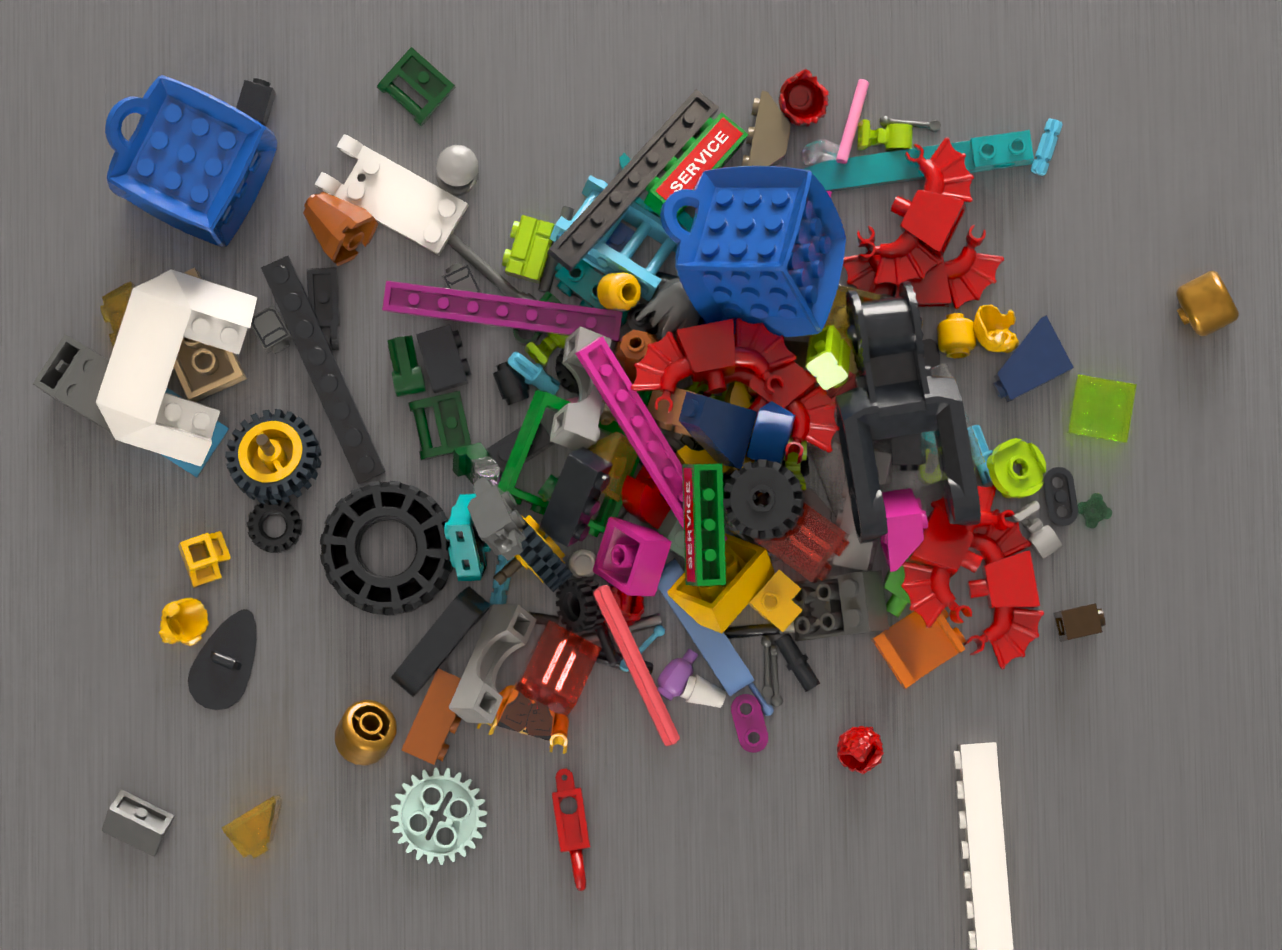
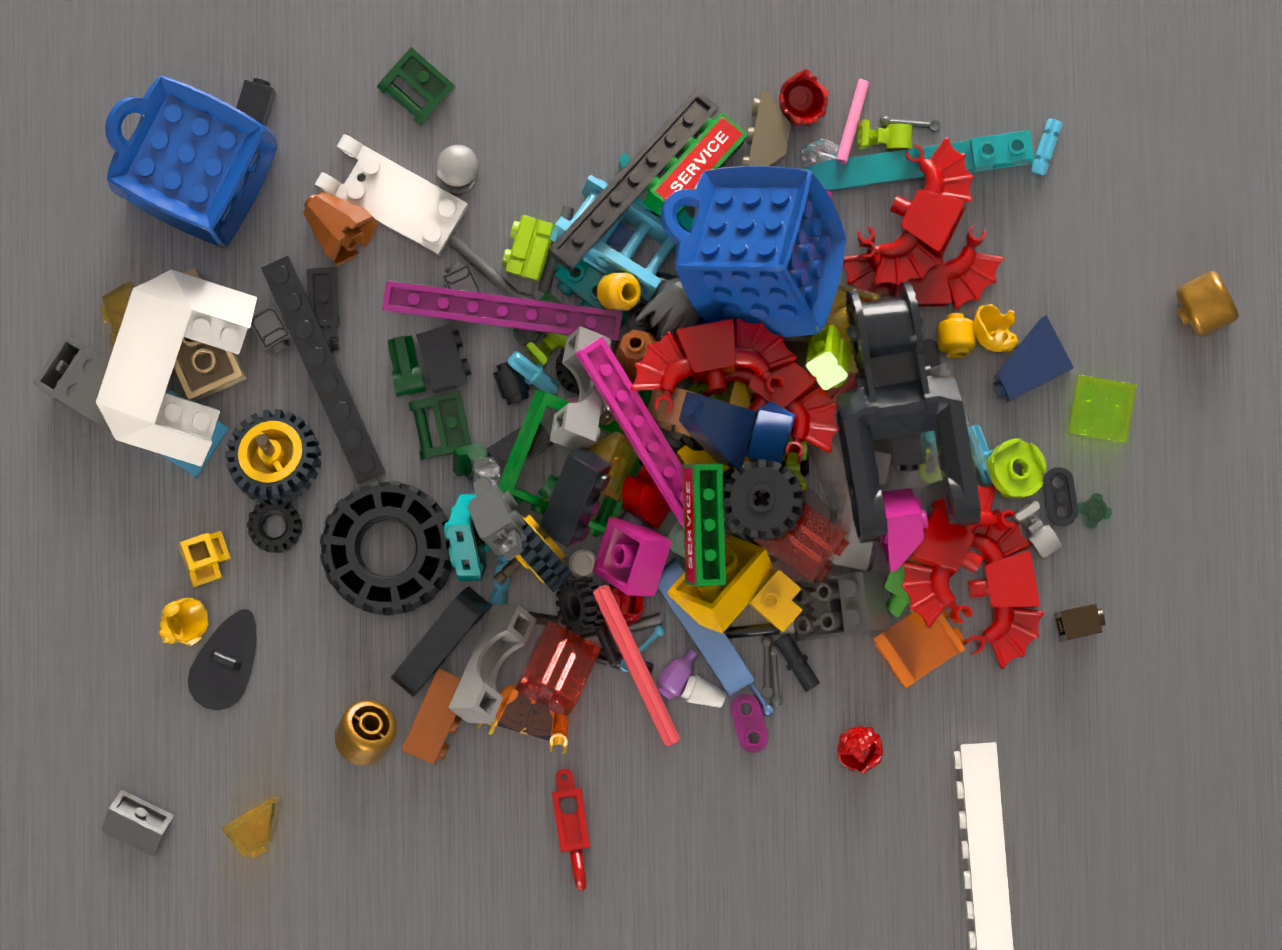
(414, 803): light aqua gear -> none

